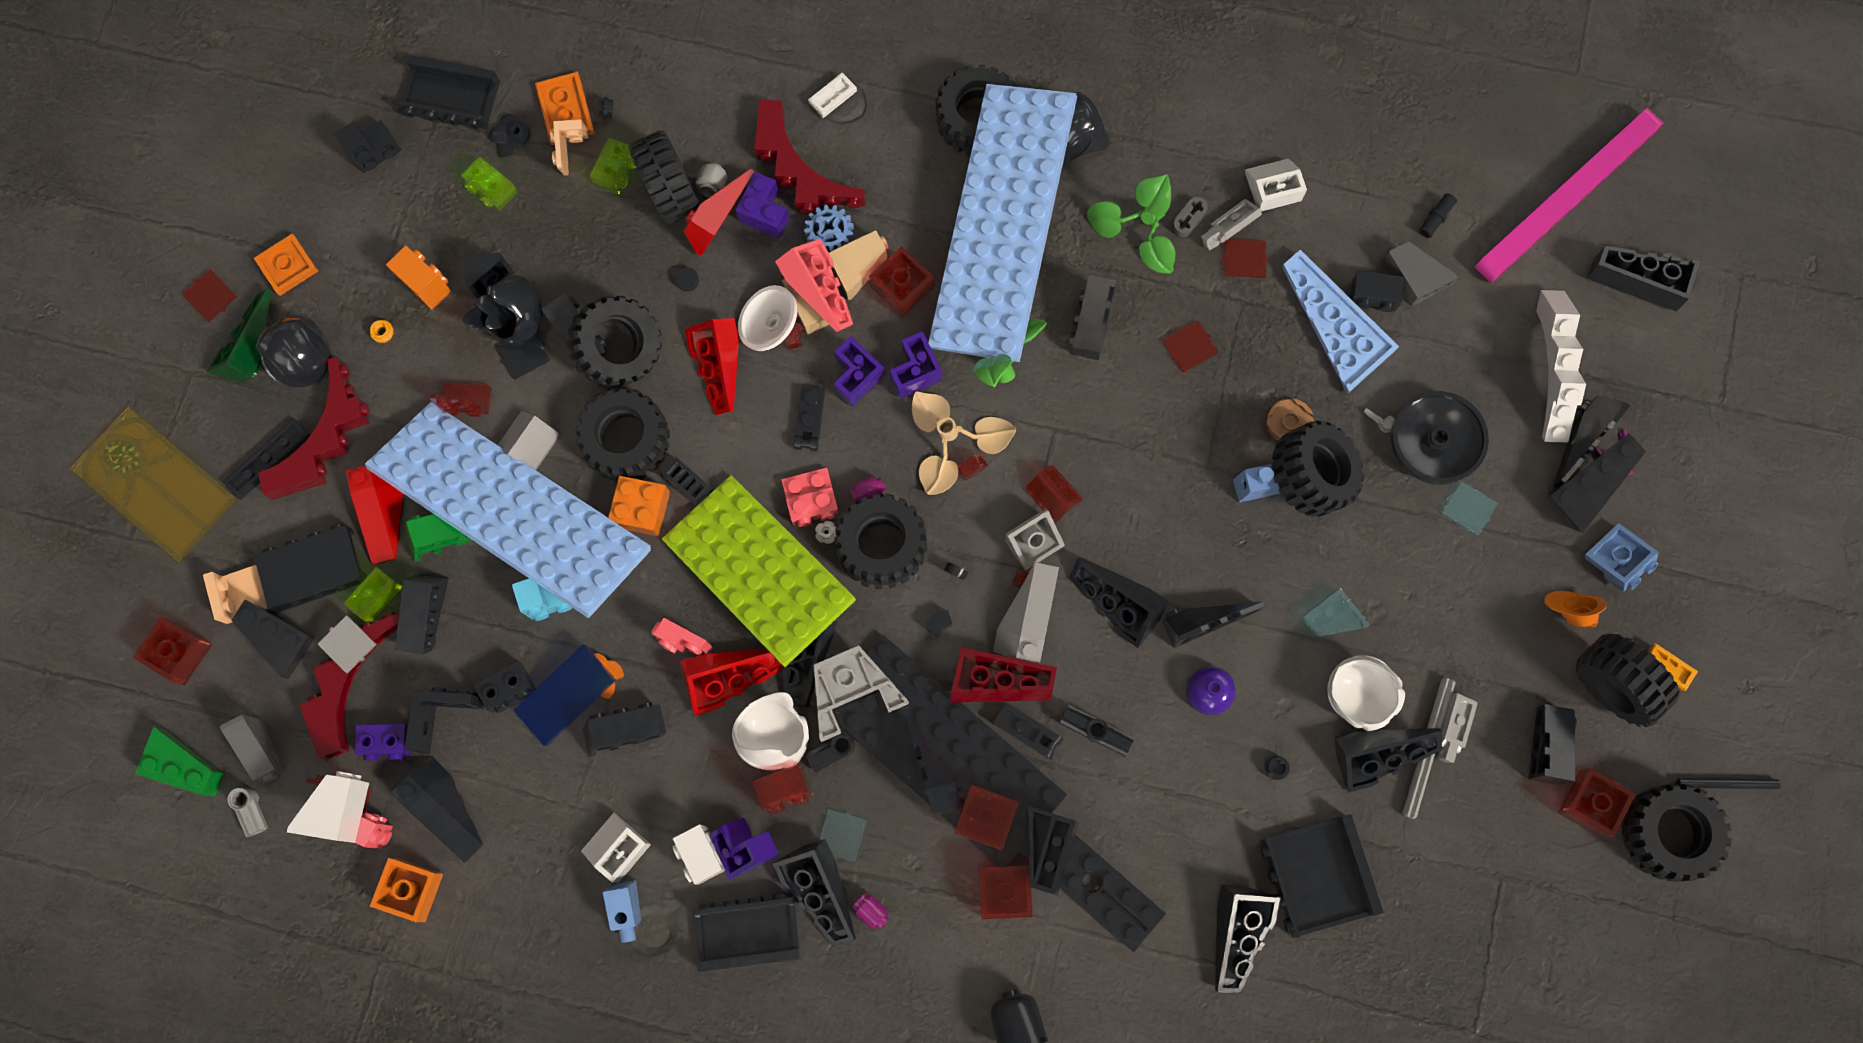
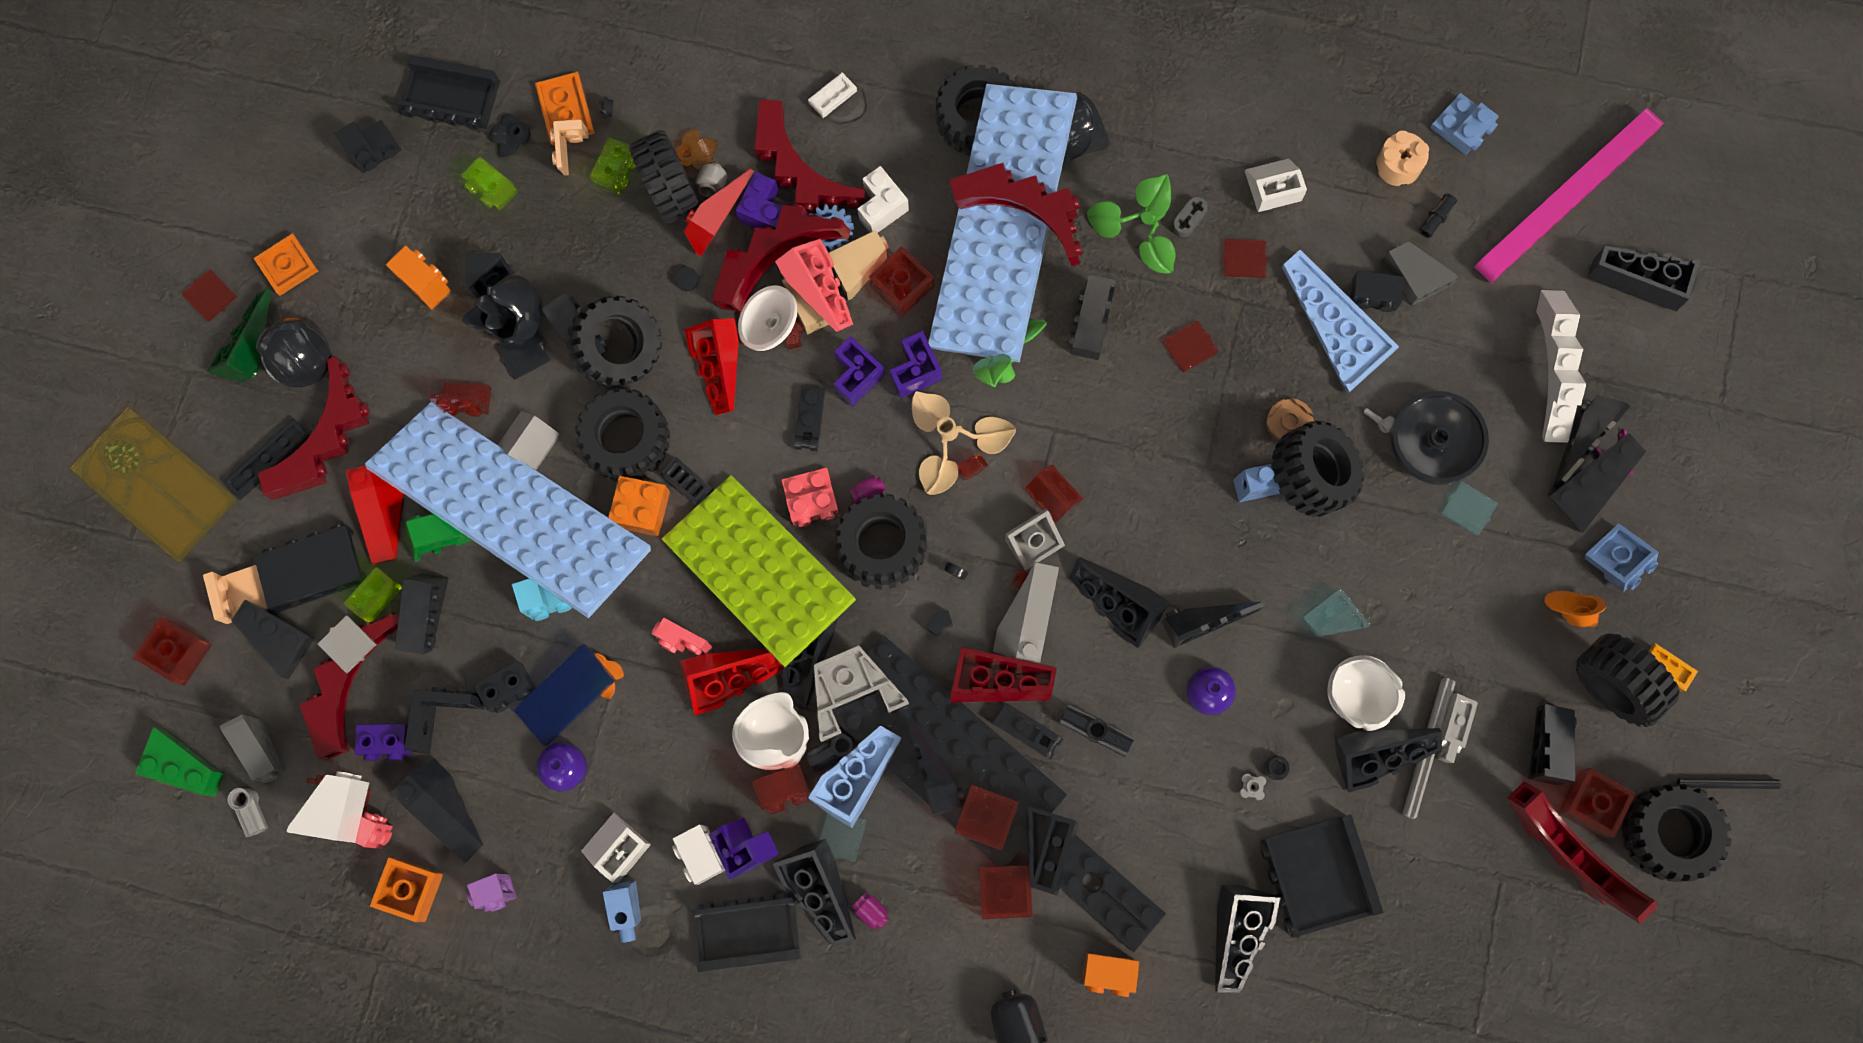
(379, 325): light orange plate -> none
(491, 892): none -> medium lavender brick
(561, 766): none -> dark purple cylinder
(623, 728): black wedge -> none
(700, 149): none -> clear orange plate
(744, 268): none -> dark red arch
(821, 528): white plate -> none
(852, 781): none -> light blue wedge
(886, 201): none -> white brick
(997, 187): none -> dark red arch
(1111, 973): none -> orange brick
(1230, 223): light grey hinge -> none
(1246, 790): none -> light grey plate
(1402, 158): none -> light nougat brick
(1465, 124): none -> medium blue plate
(1573, 855): none -> dark red arch

